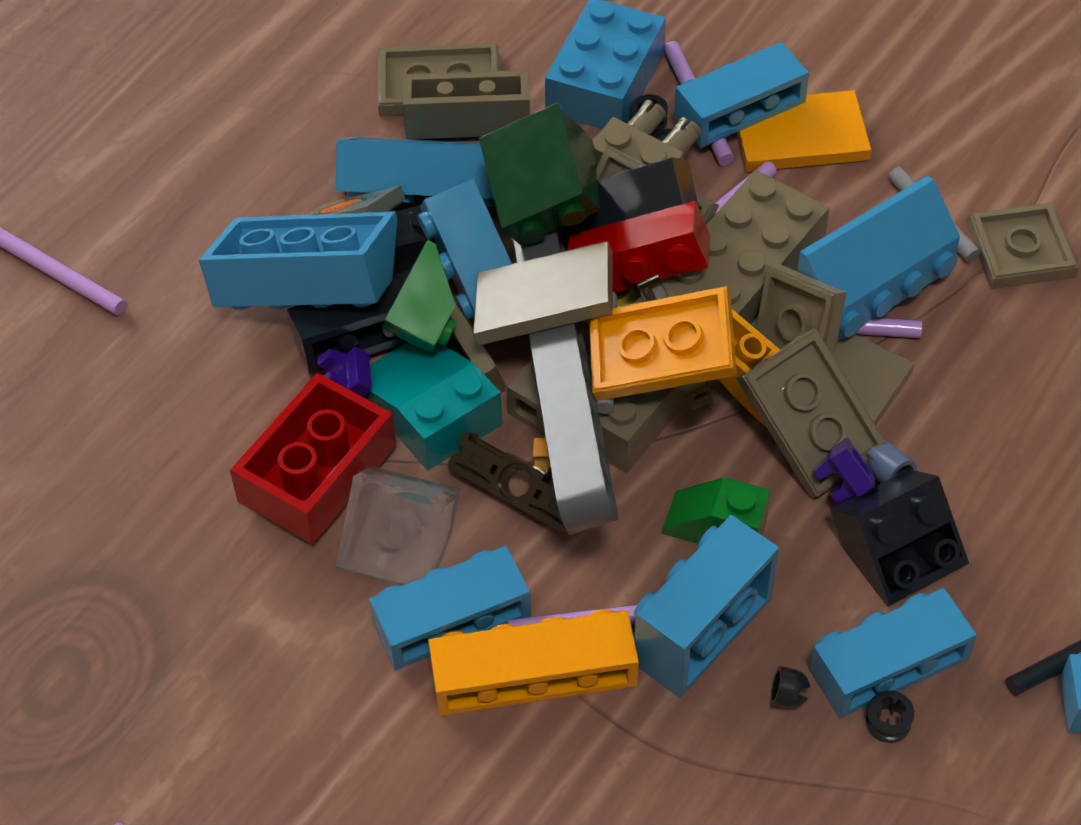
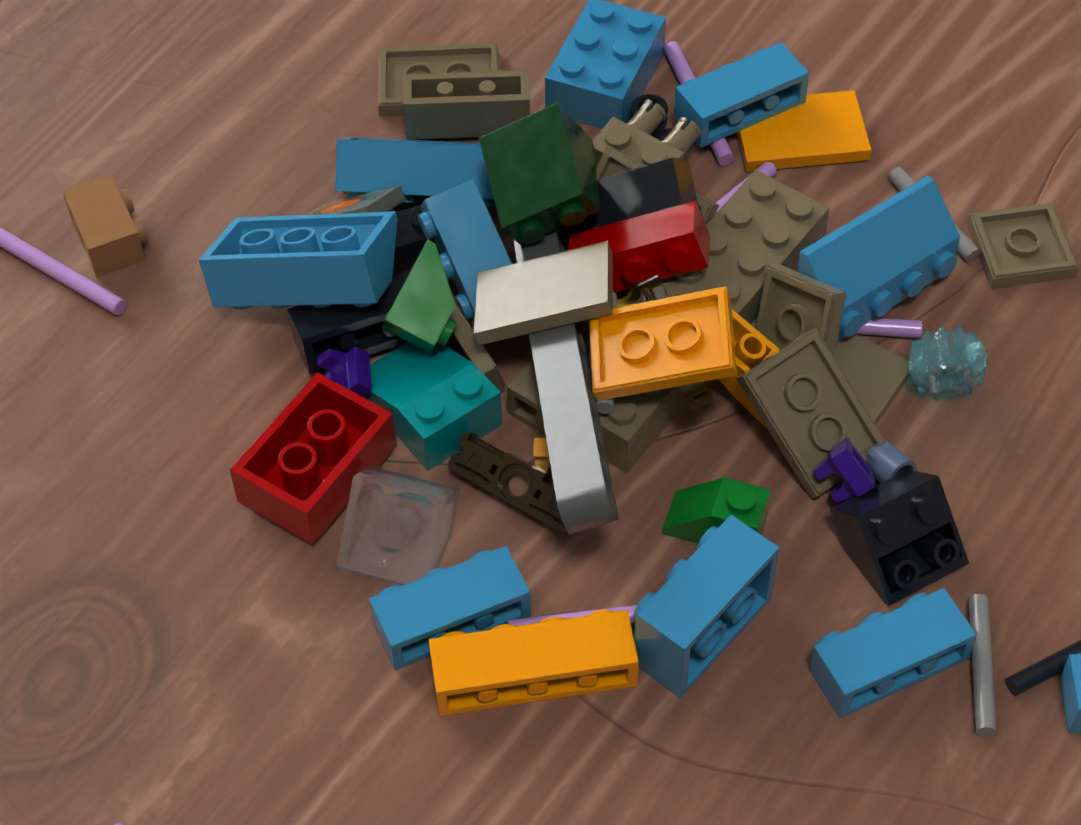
(105, 224): none -> medium nougat brick
(786, 688): black hinge -> none
(896, 703): black bush -> none
(947, 362): none -> clear light blue gear
(982, 666): none -> light grey bar

